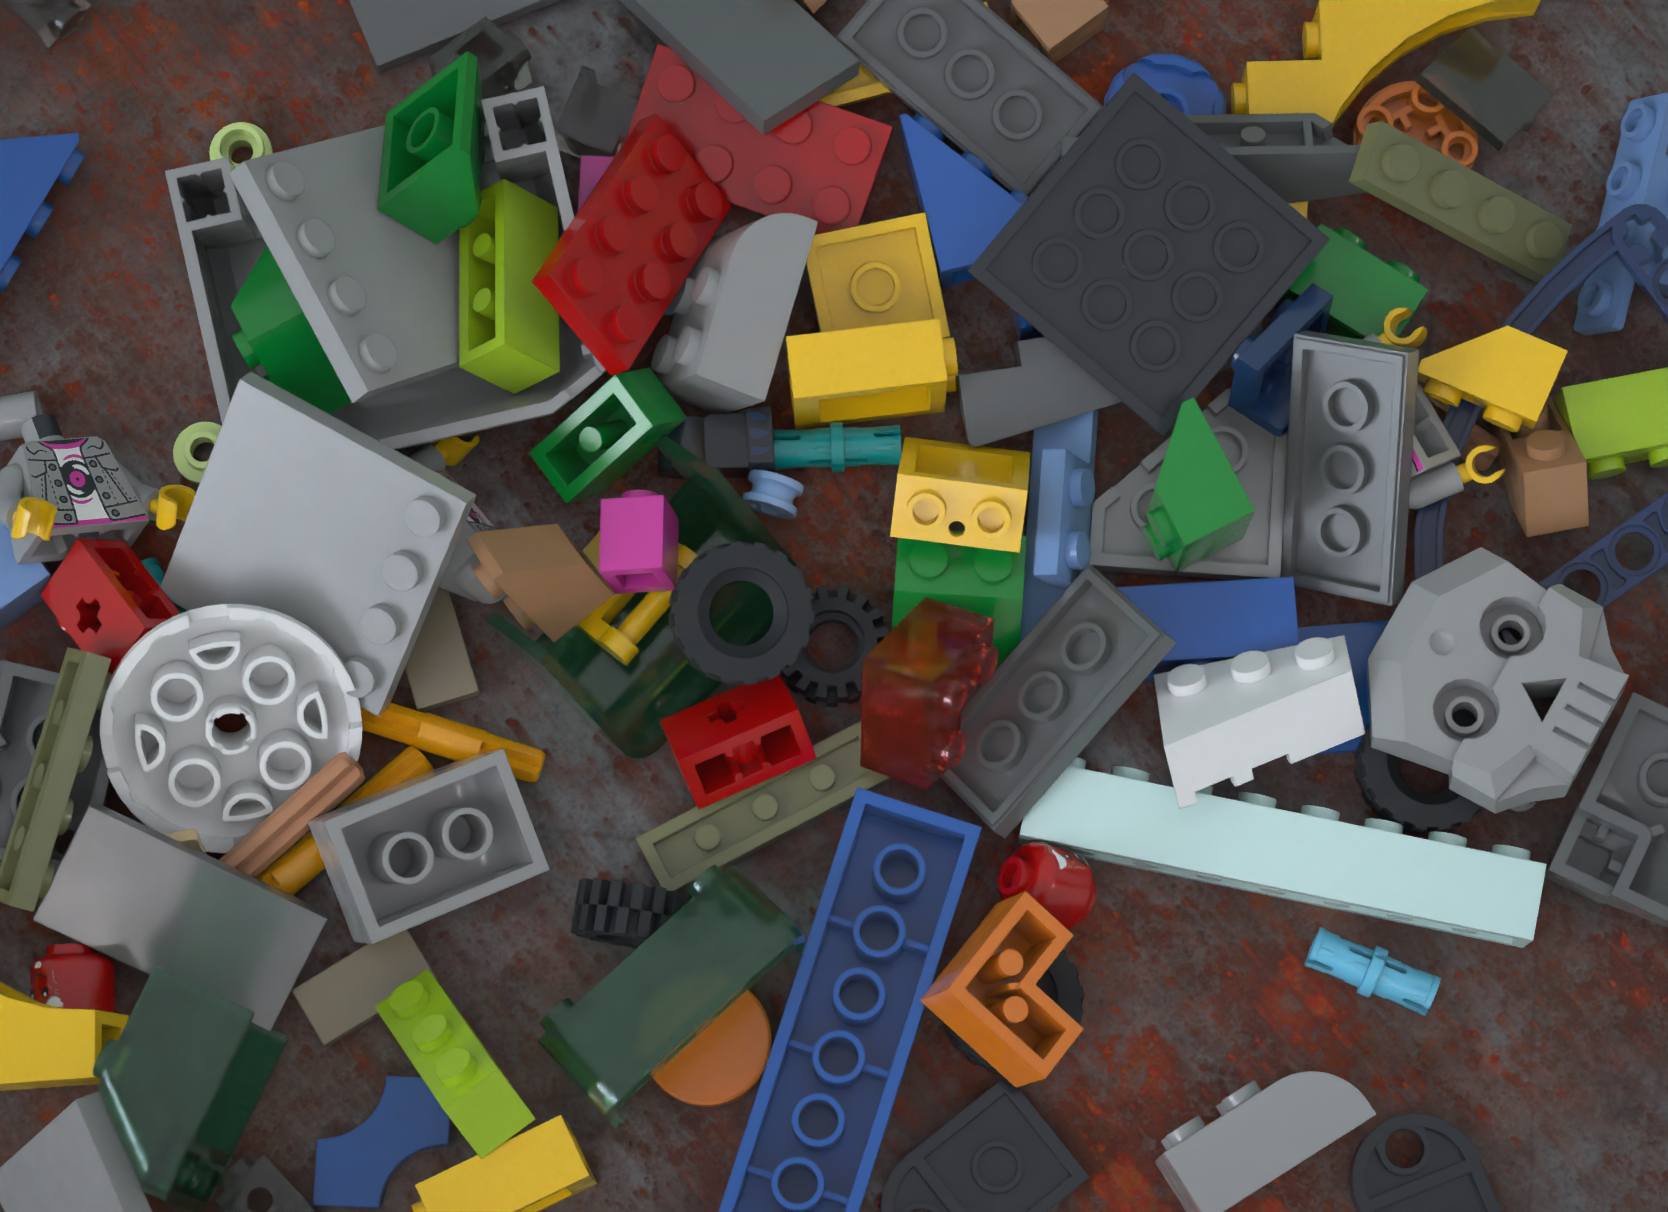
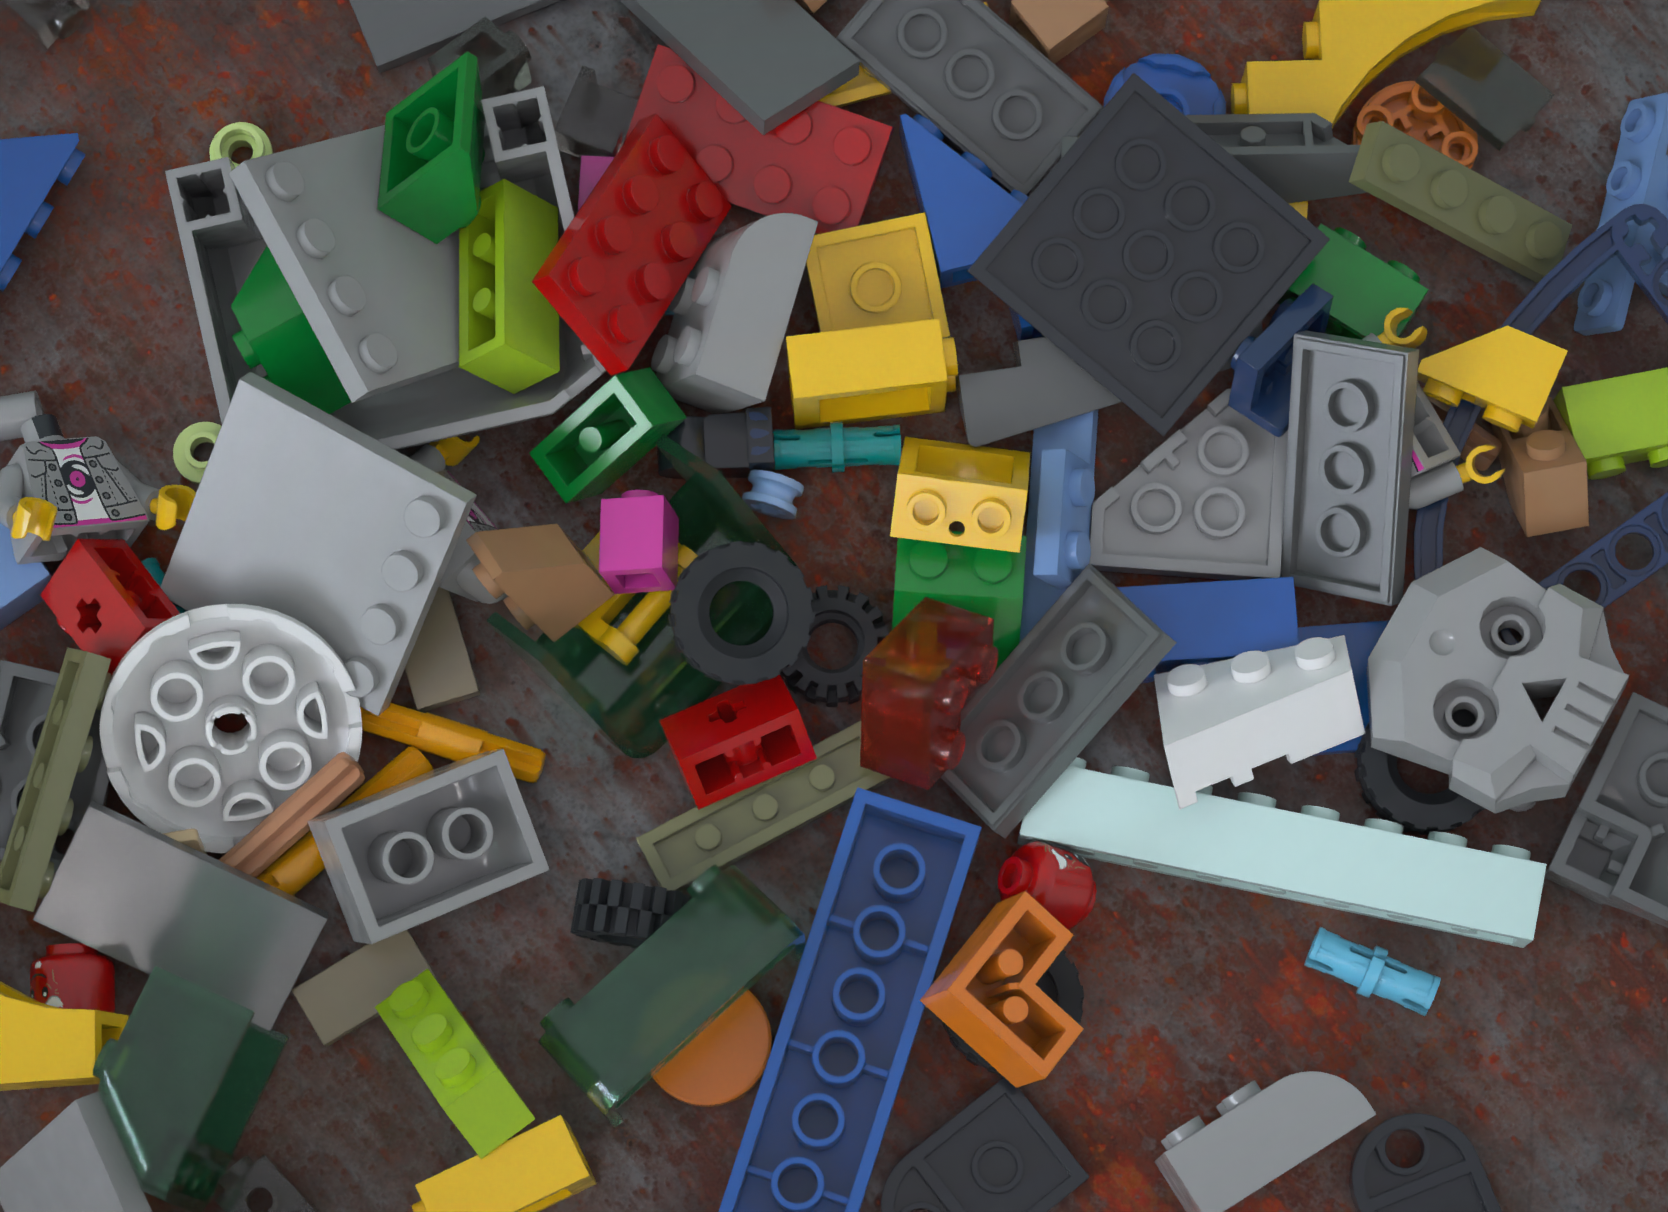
(359, 1164): blue tile -> none
(1197, 496): green slope -> none

